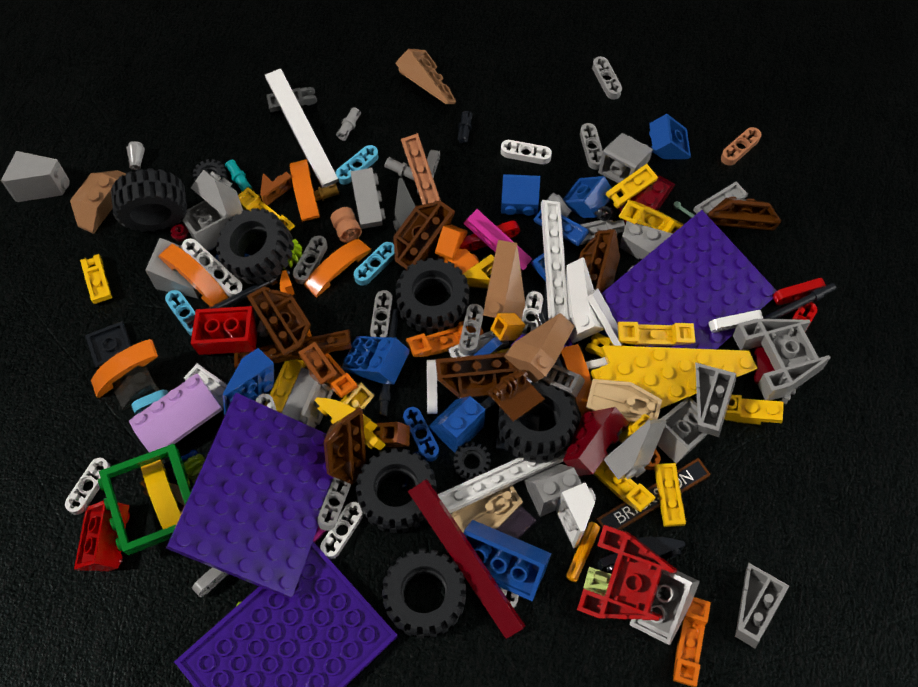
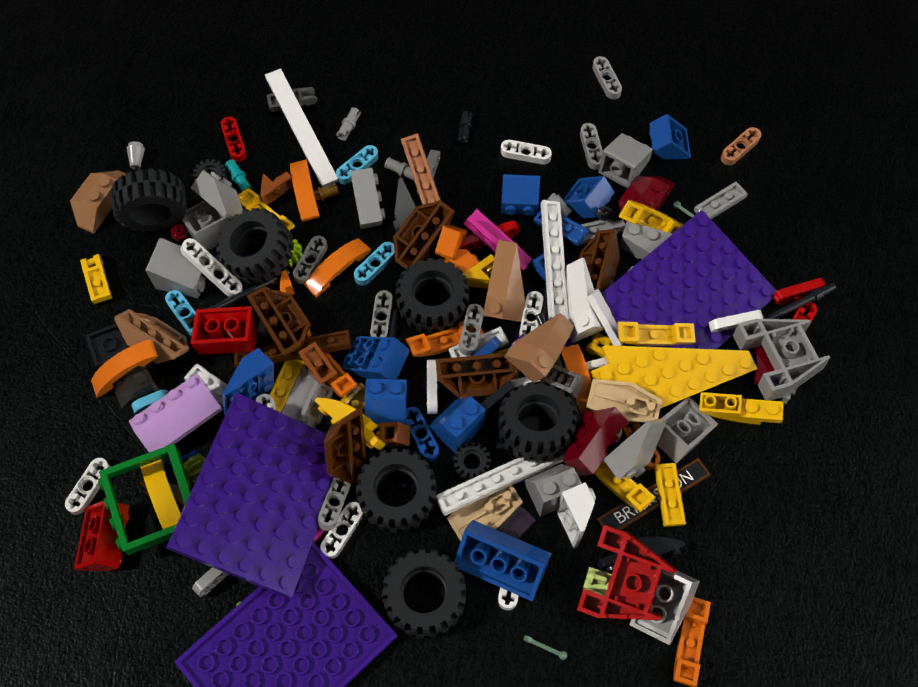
(34, 177): light grey slope -> none
(141, 327): none -> medium nougat wedge
(194, 273): orange slope -> none
(232, 145): none -> red beam
(346, 224): nougat wheel -> none
(386, 400): none -> blue slope
(421, 70): medium nougat wedge -> none
(466, 559): dark red tile -> none
(507, 326): light orange brick -> none
(515, 395): reddish brown hinge -> none
(562, 655): none -> sand green hinge
(582, 551): light orange axle -> none
(632, 185): yellow plate -> none
(633, 427): yellow axle -> none
(713, 397): light grey wedge -> none
(745, 214): reddish brown wedge -> none
(758, 604): light grey wedge -> none

